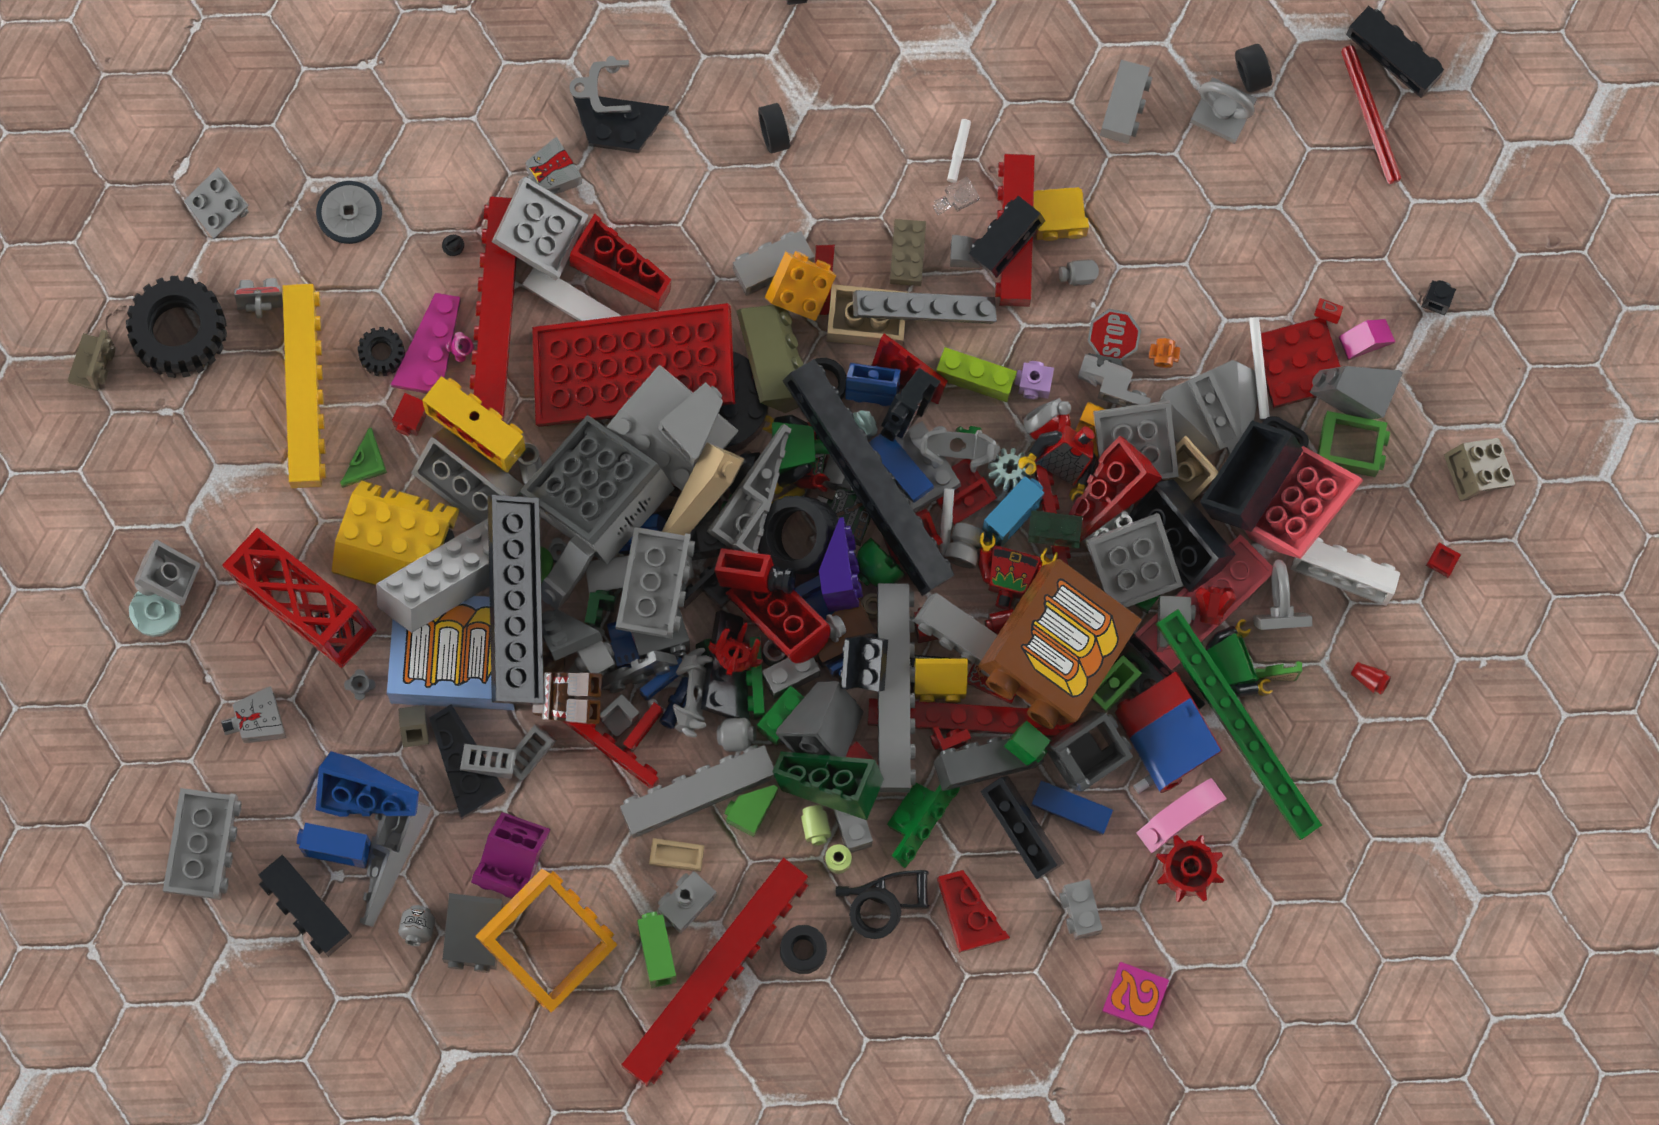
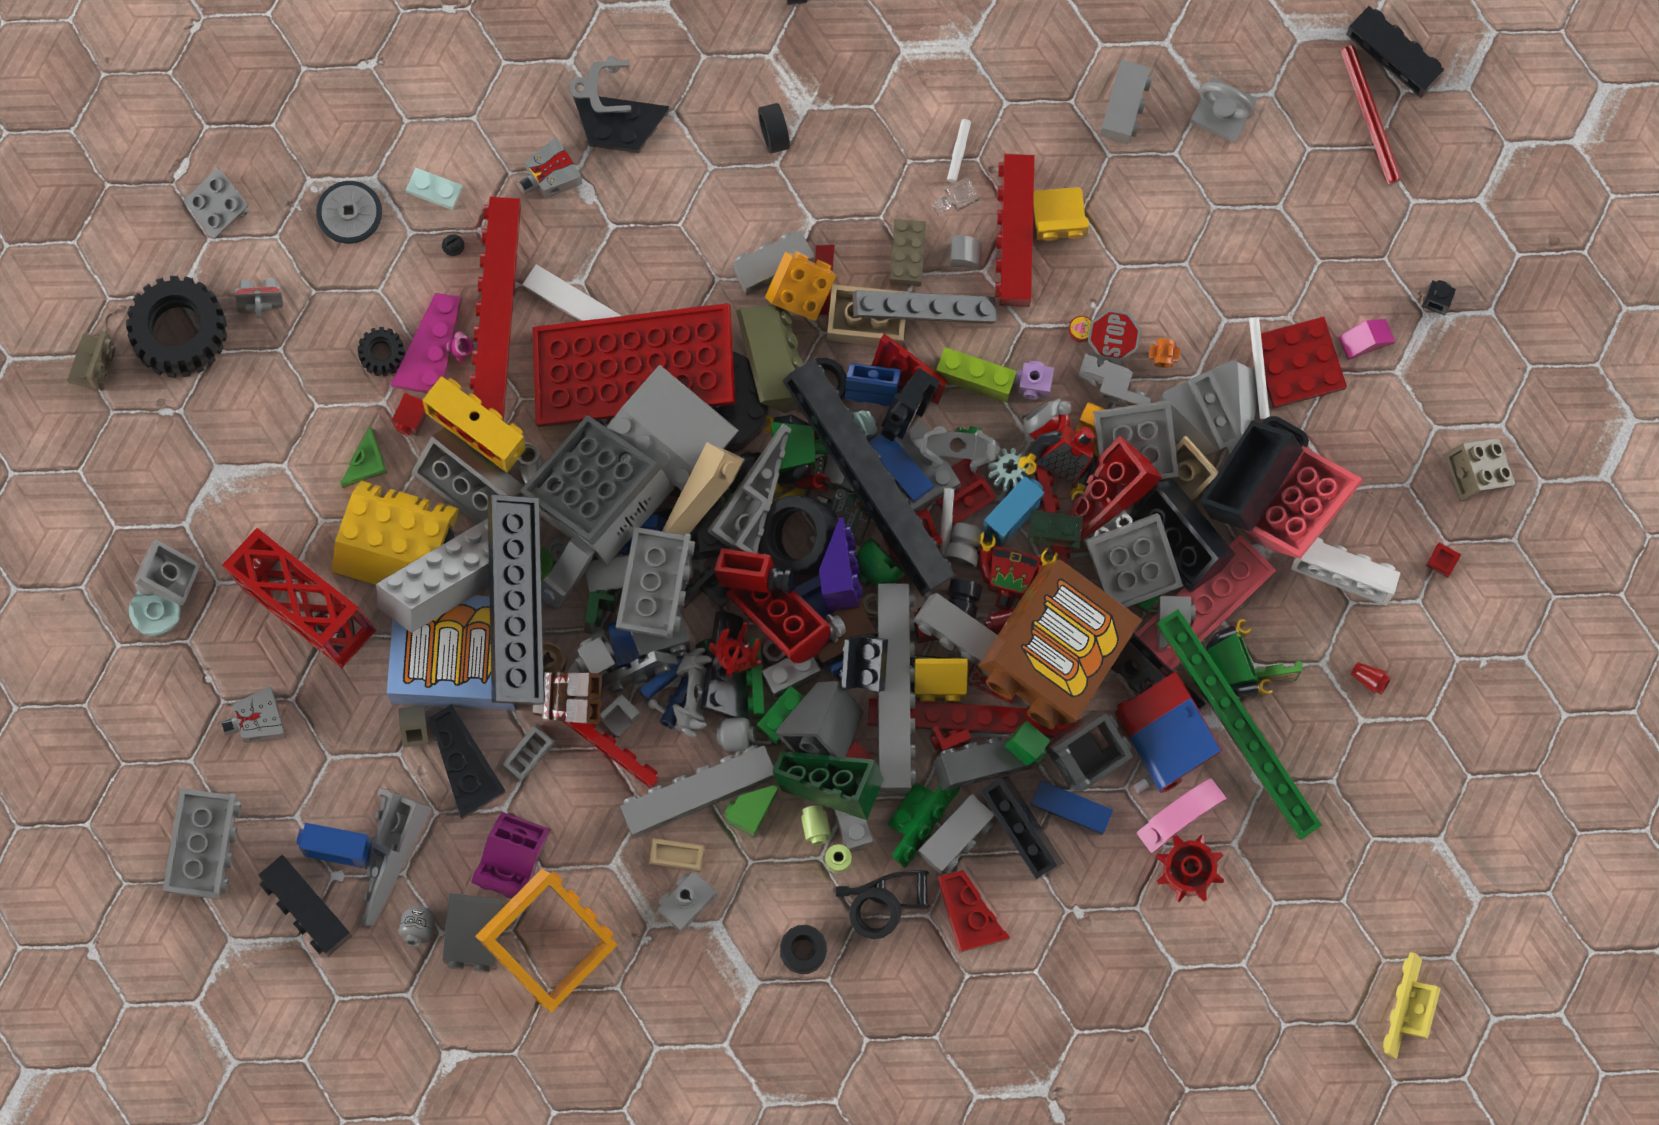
(302, 386): yellow brick -> none
(356, 788): blue wedge -> none
(359, 677): light grey plate -> none
(434, 189): none -> light aqua plate
(489, 752): light grey slope -> none
(540, 228): light grey plate -> none
(566, 634): dark grey wing -> none
(619, 265): red wedge -> none
(643, 726): red tile -> none
(656, 950): bright green window -> none
(692, 421): light grey slope -> none
(714, 973): red brick -> none
(957, 835): none -> light grey brick
(965, 595): none -> black wheel
(1006, 236): black brick -> none
(1079, 272): light grey arm -> none
(1079, 328): none -> tile
(1081, 909): light grey brick -> none
(1116, 684): bright green slope -> none
(1135, 995): tile -> none
(1214, 603): red rock -> none
(1253, 67): black tyre -> none
(1282, 613): light grey tile -> none
(1328, 311): red tile -> none
(1351, 465): bright green window -> none
(1357, 389): dark grey slope -> none
(1413, 1008): none -> light yellow bracket

